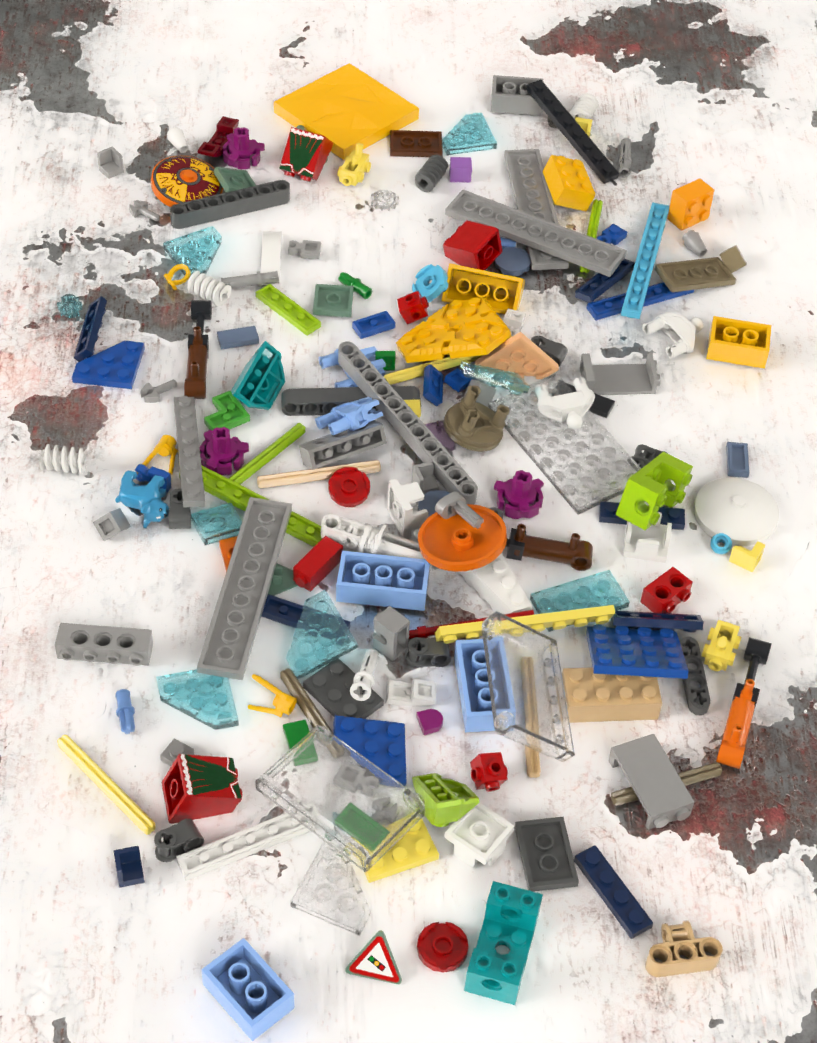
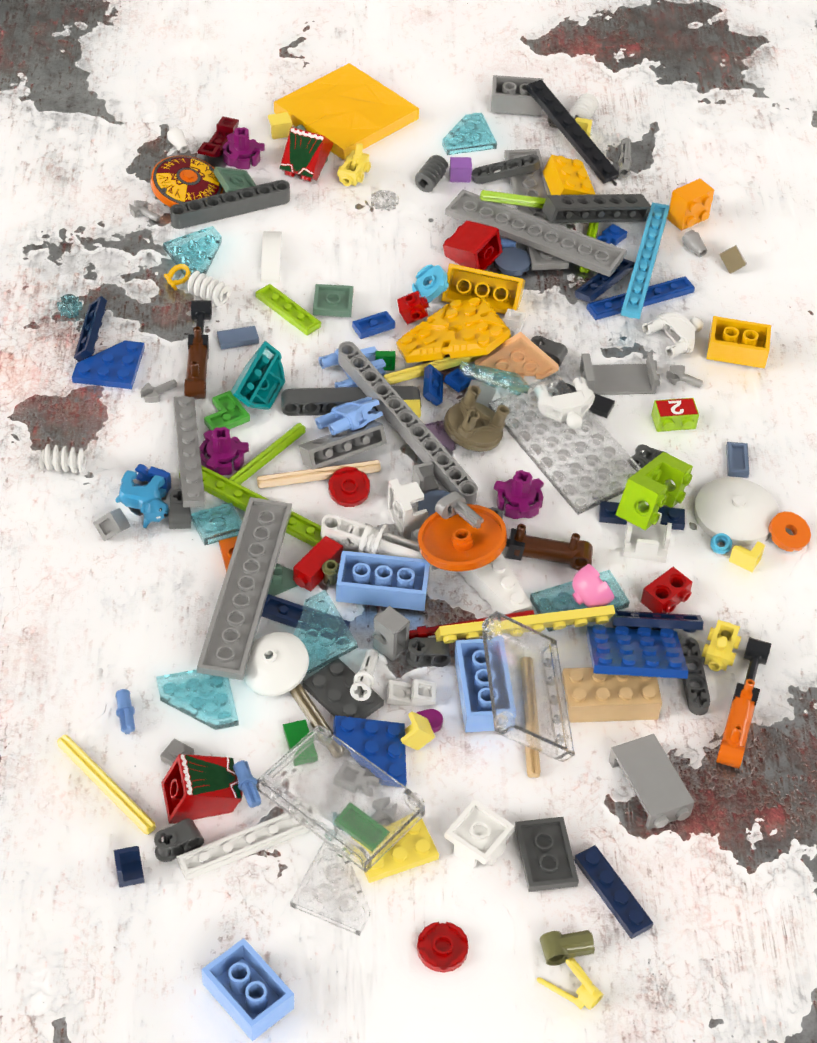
(104, 644): light grey brick -> none
(110, 162): light grey panel -> none
(165, 447): yellow plant -> none
(247, 783): none -> medium blue axle
(252, 280): light grey pin -> none
(280, 125): none -> light yellow panel
(282, 670): none -> white dish
(284, 702): yellow plant -> none
(307, 249): light grey plate -> none
(330, 570): none -> olive pin
(359, 287): green axle -> none
(376, 961): piece -> none
(415, 143): reddish brown tile -> none
(417, 733): none -> light yellow panel
(444, 798): lime wedge -> none
(488, 771): red brick -> none
(510, 922): teal plate -> none
(512, 199): none -> lime axle
(525, 165): none -> dark grey beam
(560, 947): none -> olive piece
(588, 993): none -> light yellow plant
(590, 588): none -> bright pink cylinder
(596, 208): none -> dark grey brick
(675, 414): none -> brick
(679, 375): none -> light grey bar
(681, 941): tan piece -> none
(688, 777): dark tan axle -> none
(695, 274): dark tan tile -> none
(799, 527): none -> orange tile

